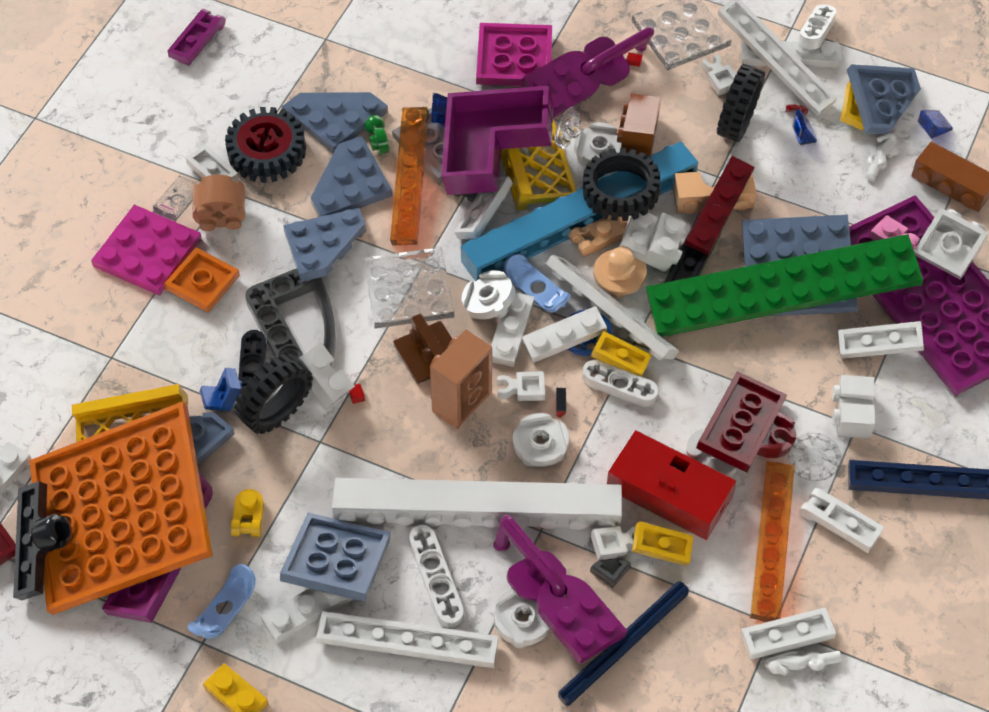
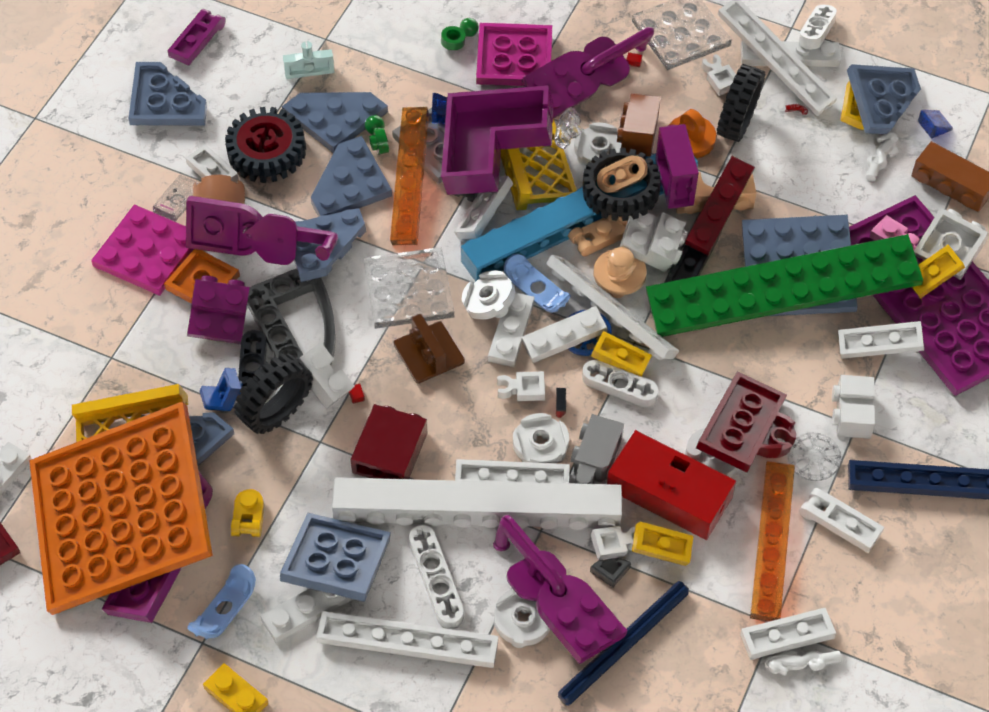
(35, 539): black plate -> none
(163, 98): none -> sand blue plate
(218, 310): none -> magenta plate
(222, 229): none -> magenta plate
(308, 62): none -> light aqua plate
(389, 444): none -> dark red brick
(454, 37): none -> green plate
(461, 378): nougat brick -> none
(511, 471): none -> white plate
(597, 450): none -> light grey hinge
(623, 173): none -> light nougat plate
(676, 166): none -> magenta window
(700, 132): none -> orange tile
(803, 129): clear blue slope -> none
(938, 269): none -> yellow plate

